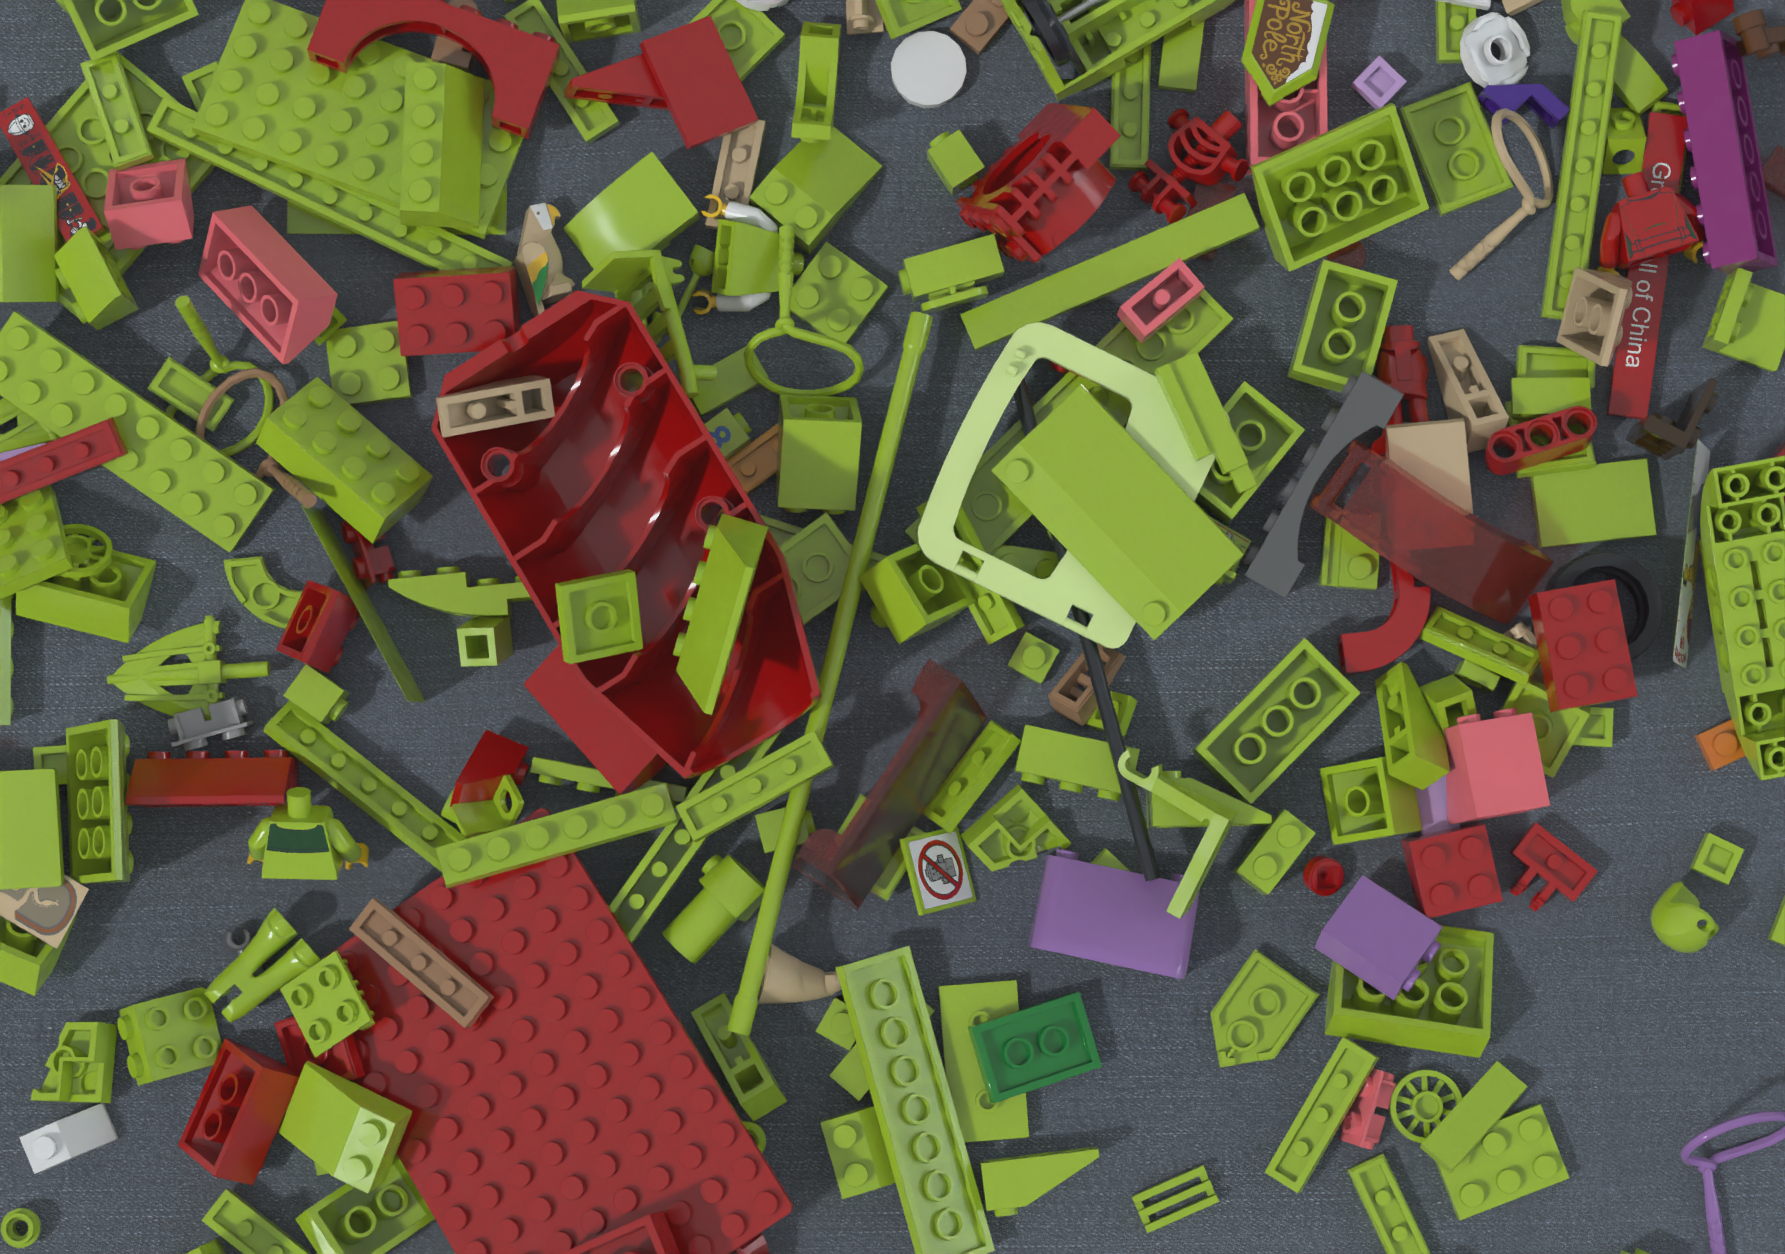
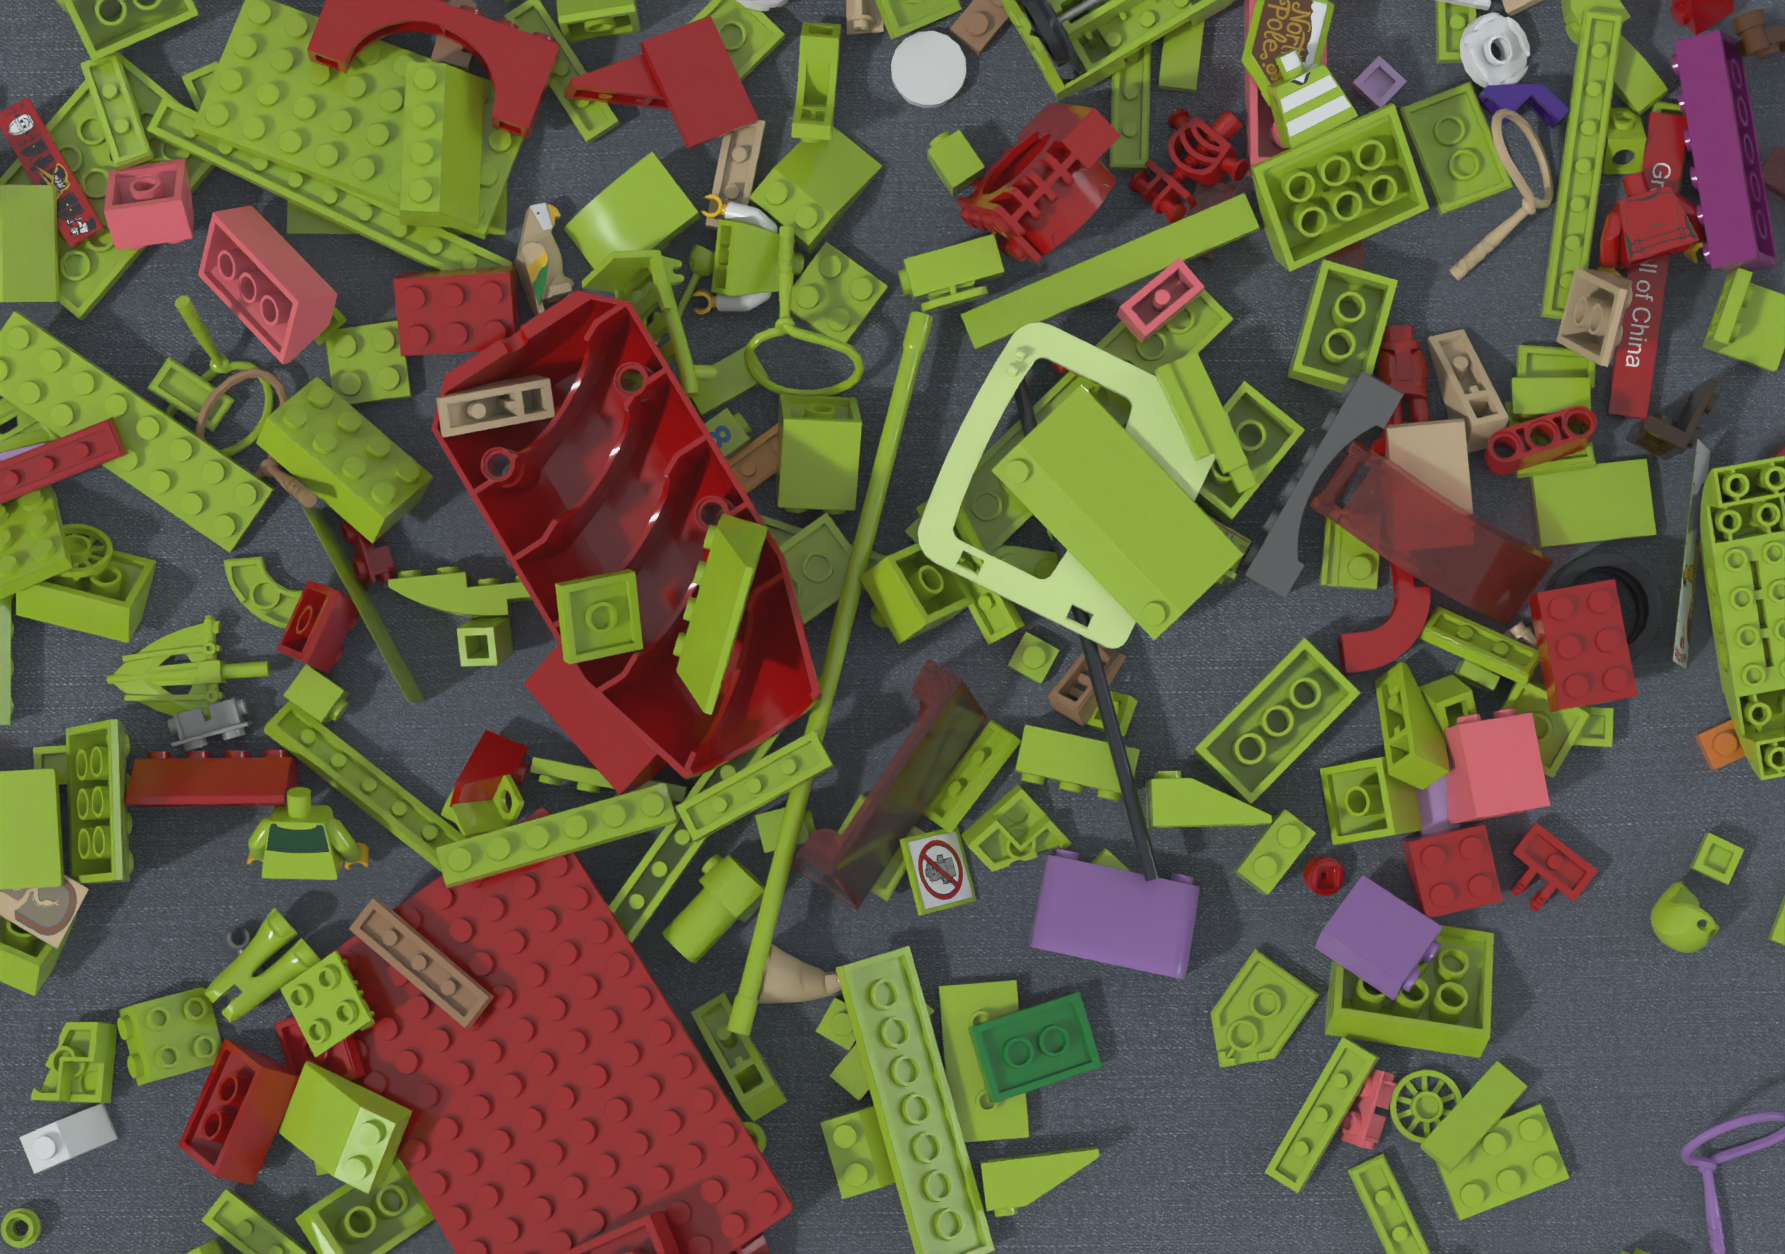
(94, 280): lime slope -> none
(1162, 1221): lime tile -> none
(1197, 807): lime hinge -> none
(1306, 101): none -> lime torso

